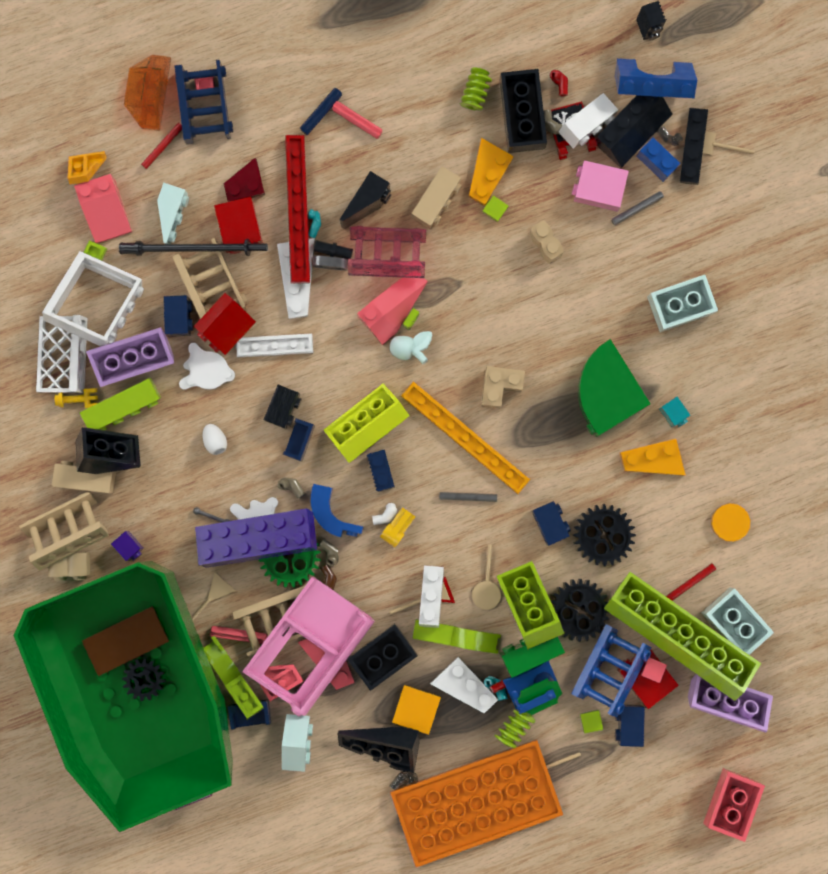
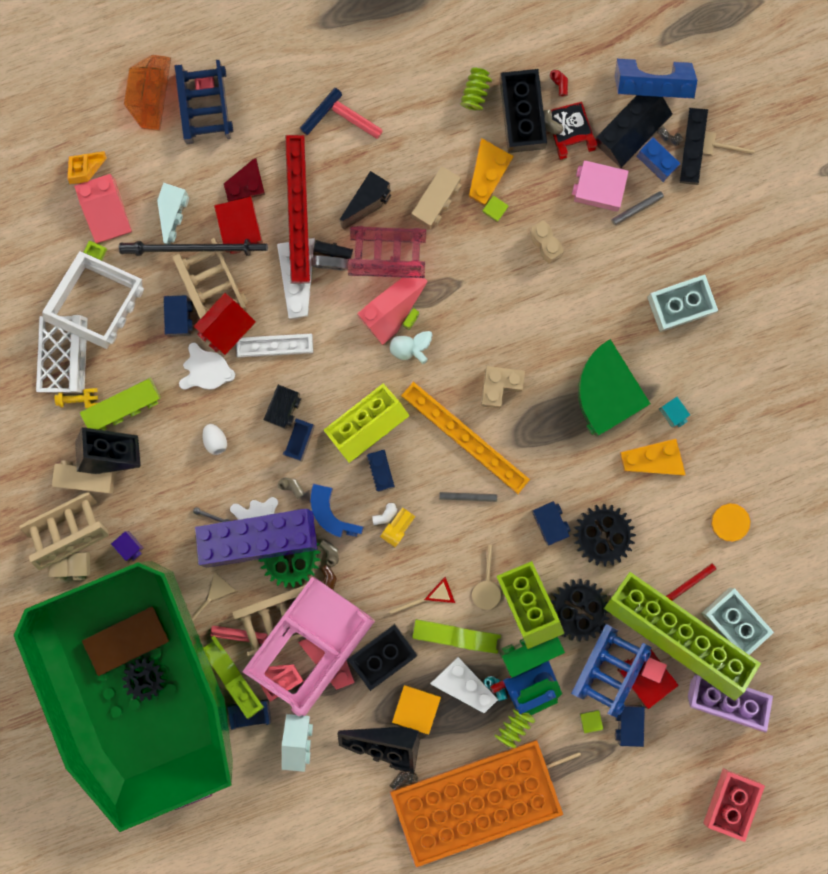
(131, 356): lavender slope -> none
(162, 145): red bar -> none
(316, 223): teal arm -> none
(431, 596): white brick -> none
(588, 121): white brick -> none
(651, 20): black brick -> none

